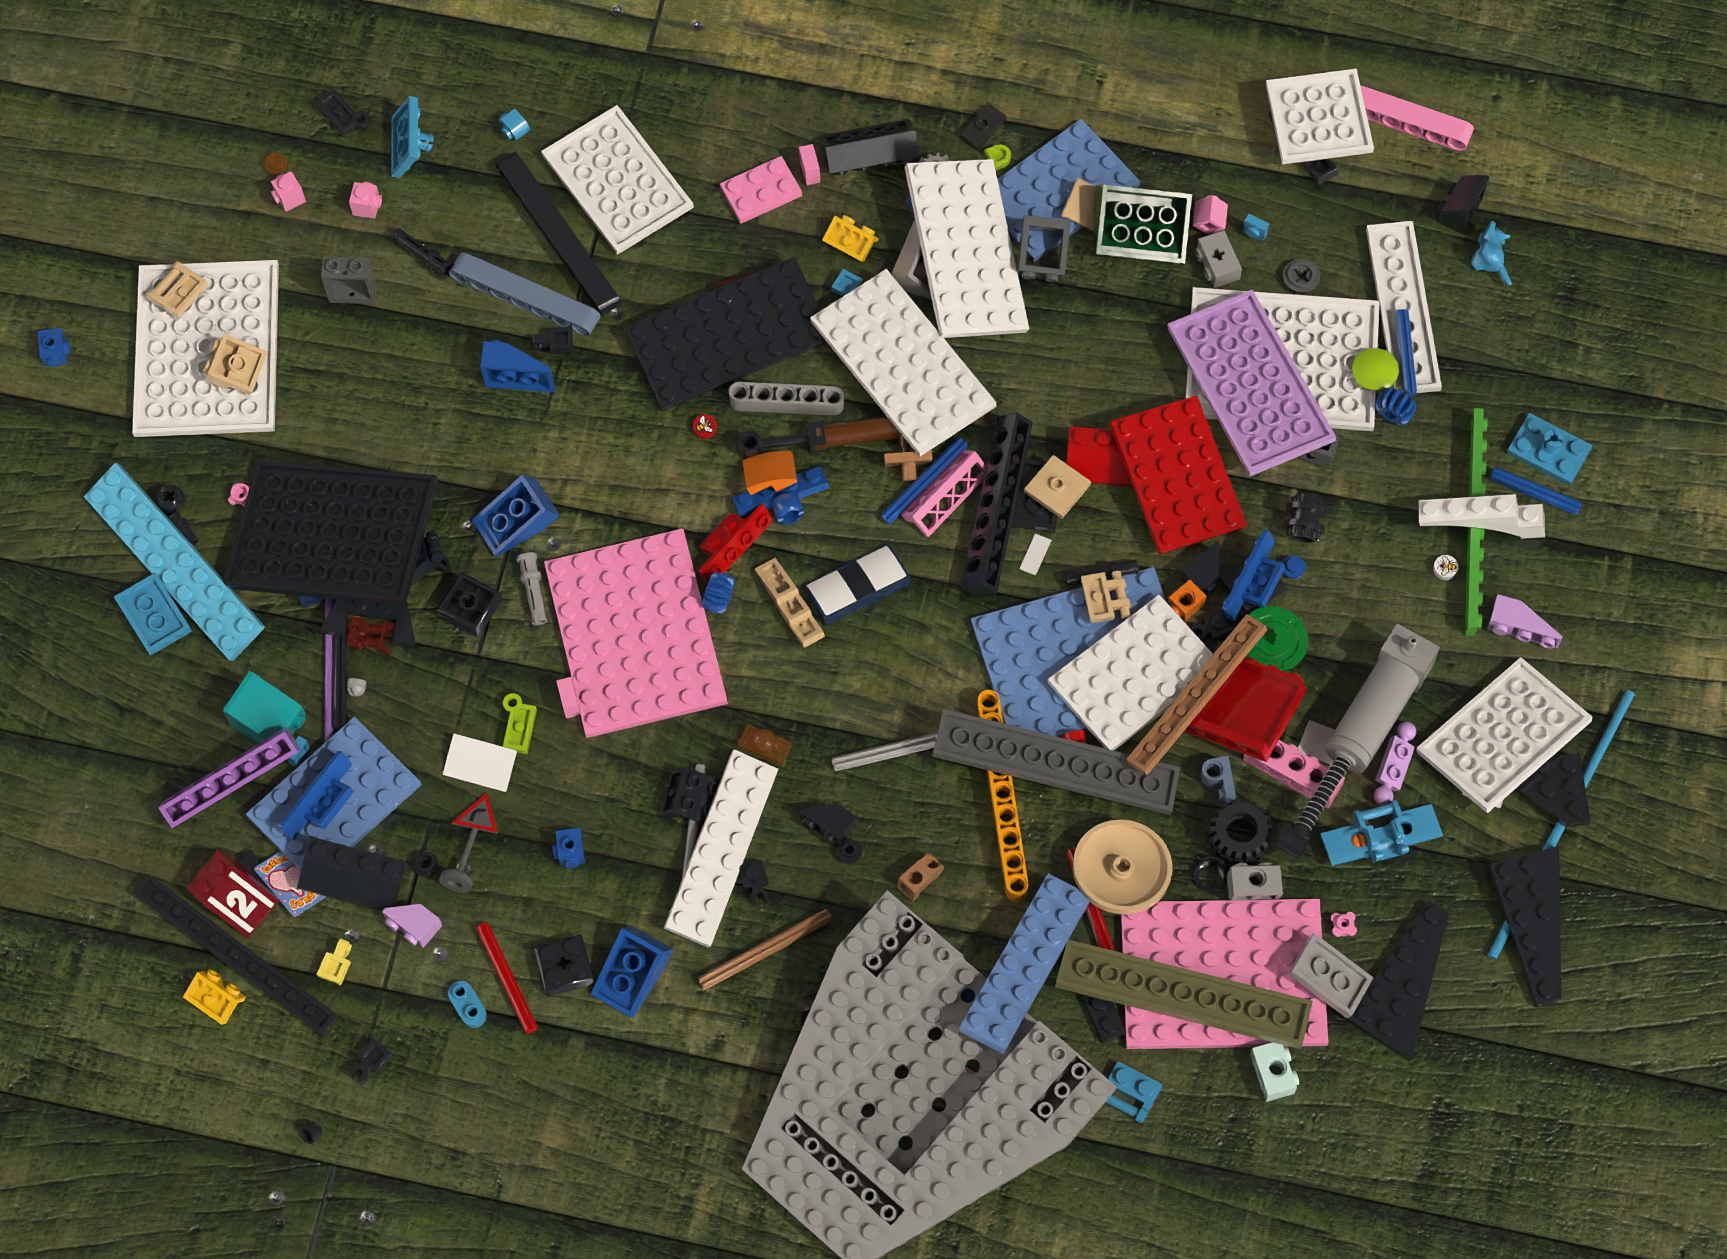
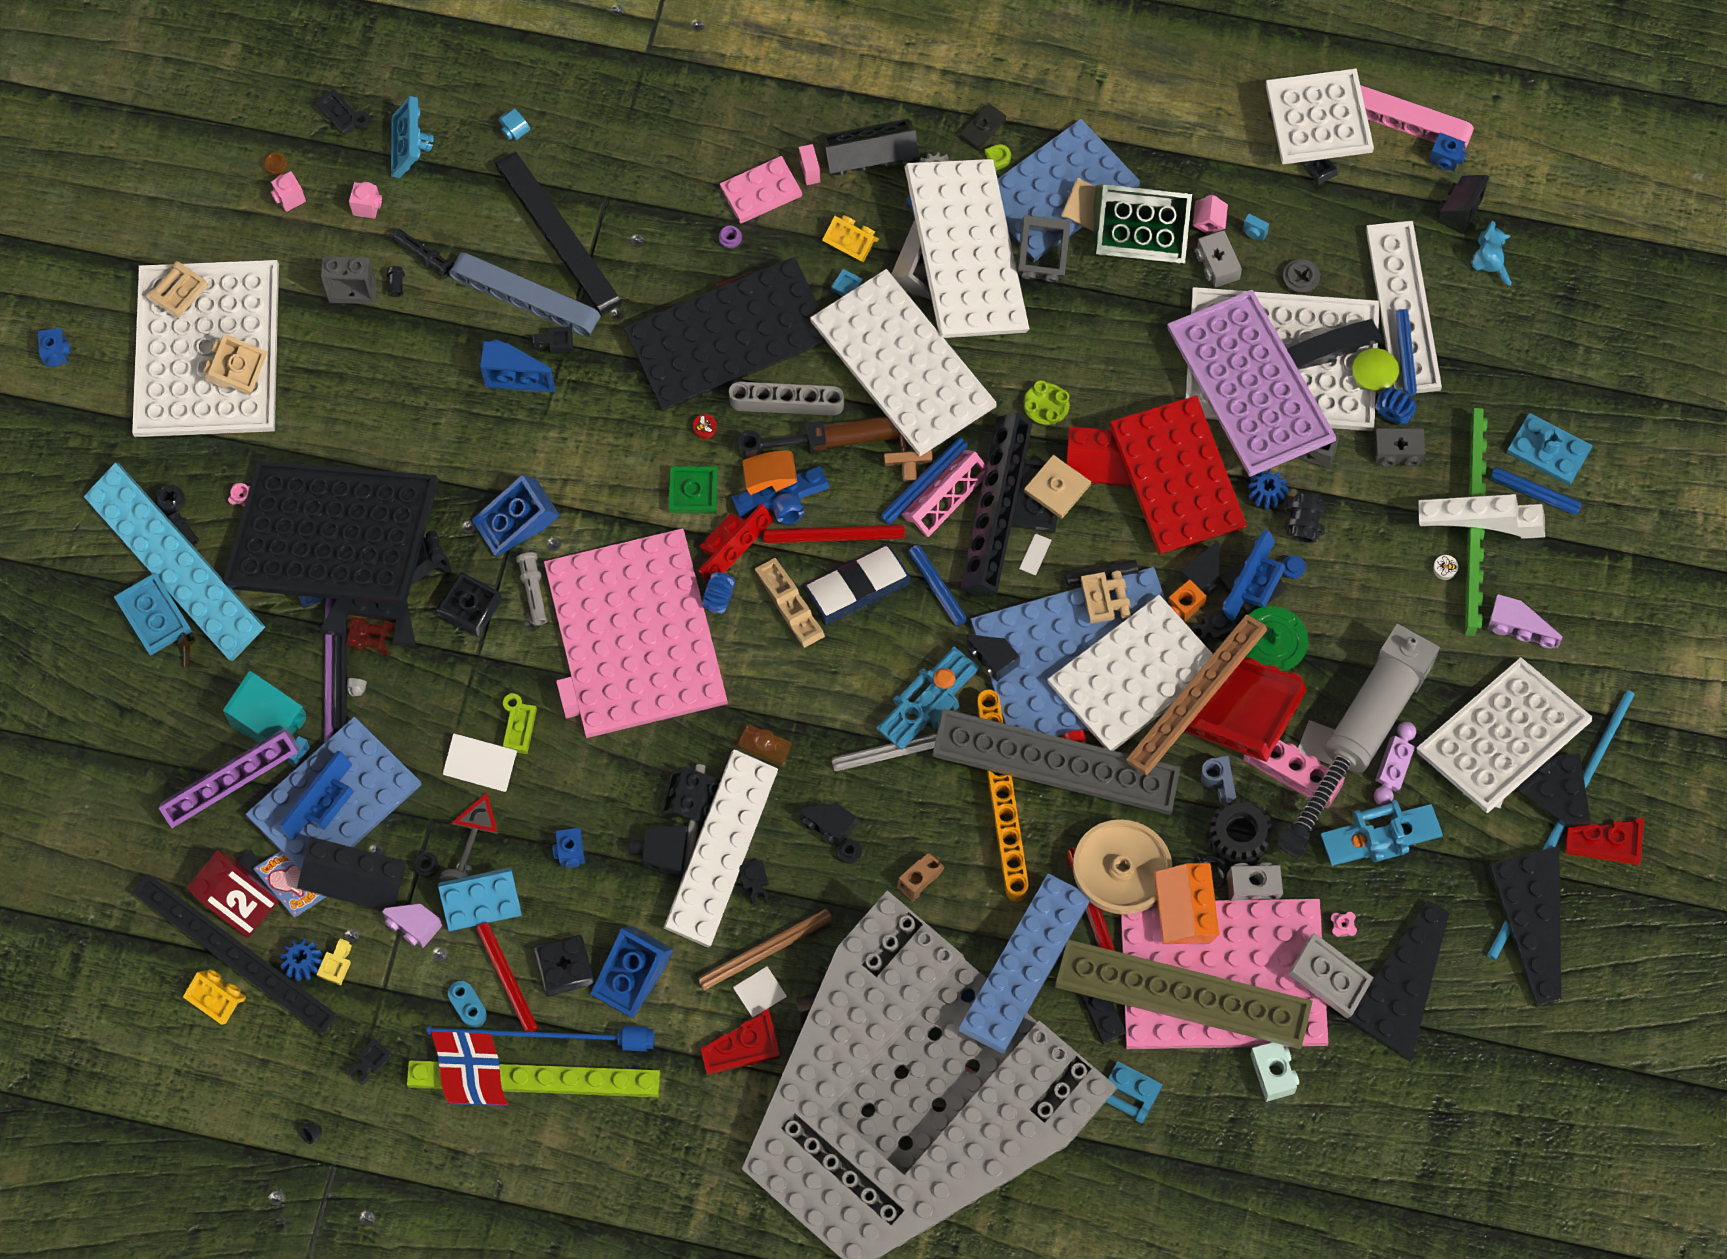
(185, 645): none -> dark brown hand
(295, 954): none -> blue gear
(395, 281): none -> black pin
(472, 1067): none -> flag
(479, 899): none -> dark azure plate
(553, 1079): none -> lime plate
(617, 179): white plate -> none
(662, 849): none -> black torso
(693, 489): none -> green plate
(730, 231): none -> medium lavender plate
(744, 1046): none -> red wing
(759, 991): none -> white sticker
(834, 534): none -> red axle
(937, 585): none -> blue axle
(944, 683): none -> dark azure piece
(995, 655): none -> black slope
(1046, 403): none -> lime dish
(1186, 904): none -> orange slope
(1269, 497): none -> blue gear
(1334, 343): none -> black slope
(1410, 442): none -> dark grey brick
(1448, 152): none -> blue brick
(1609, 842): none -> red wing

